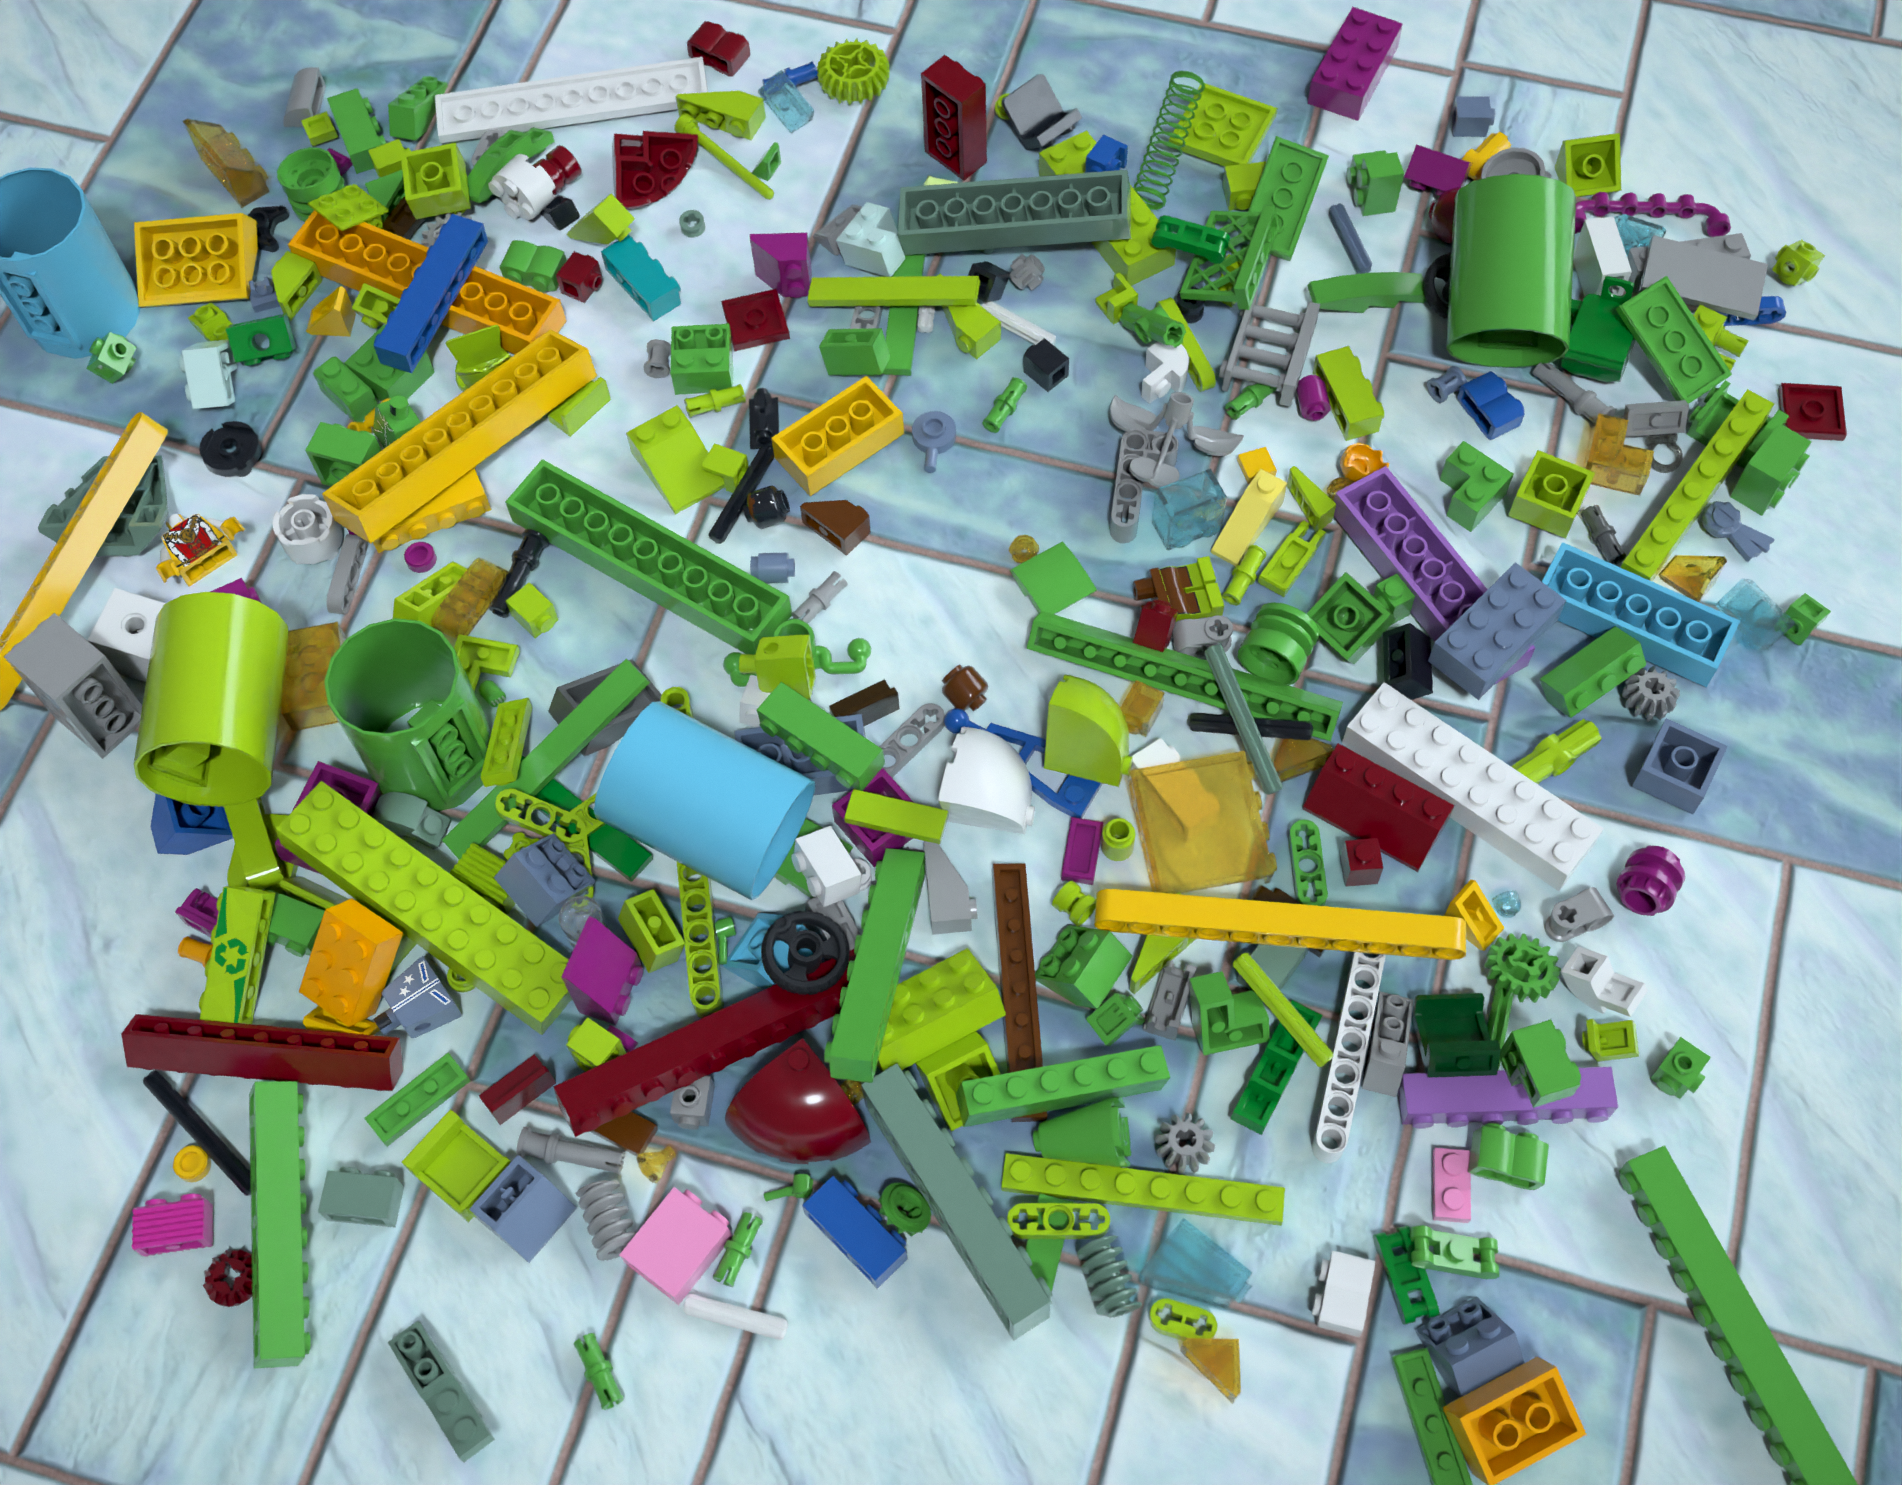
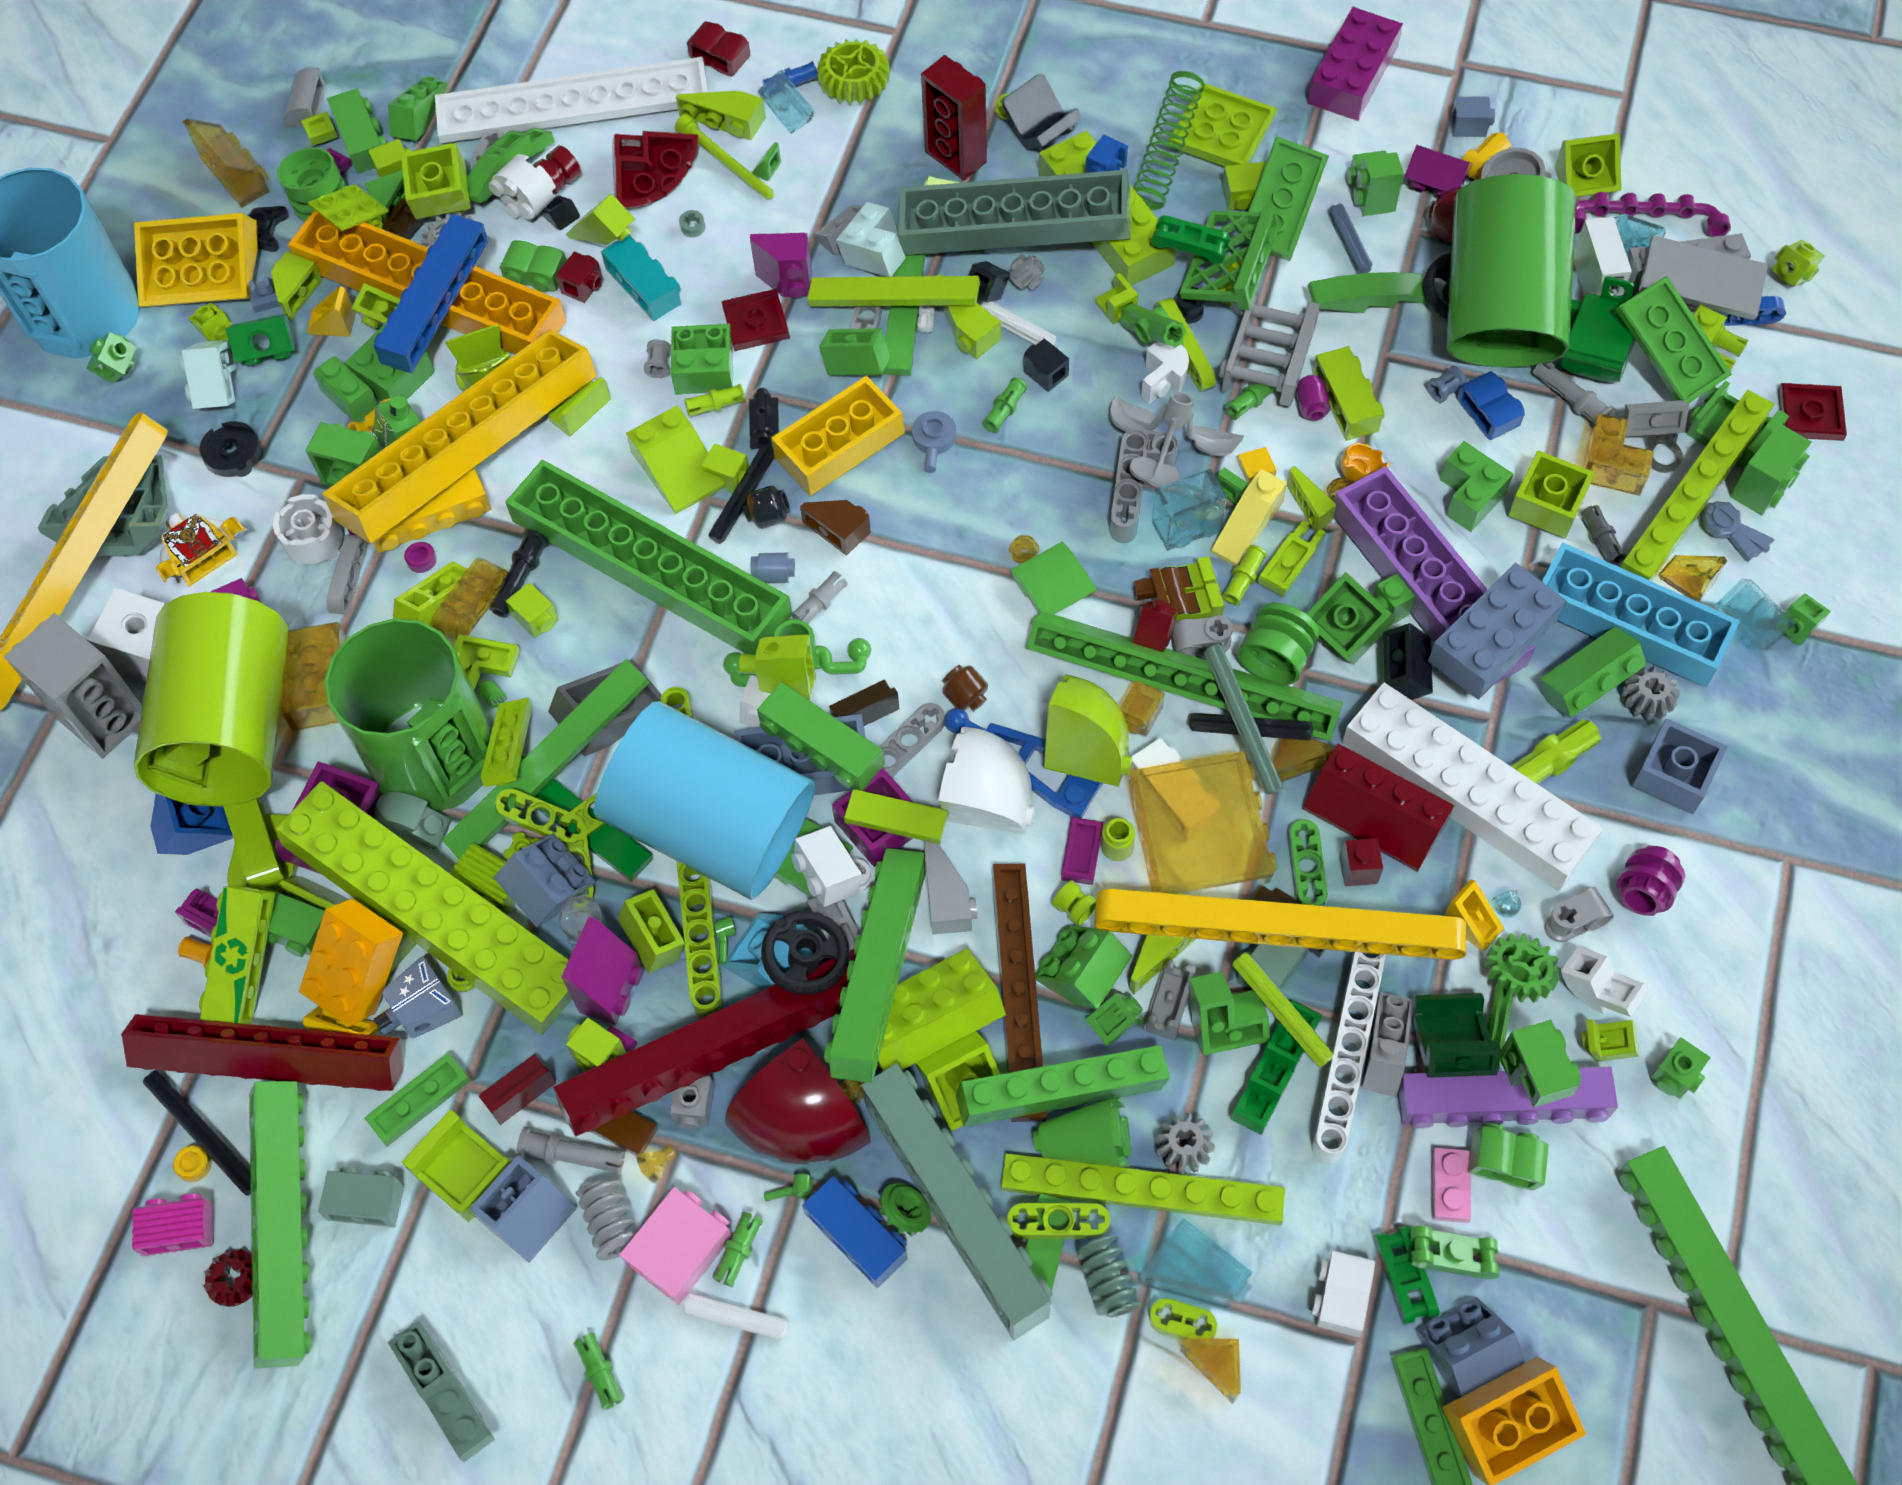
(1231, 485): none -> bright green tile

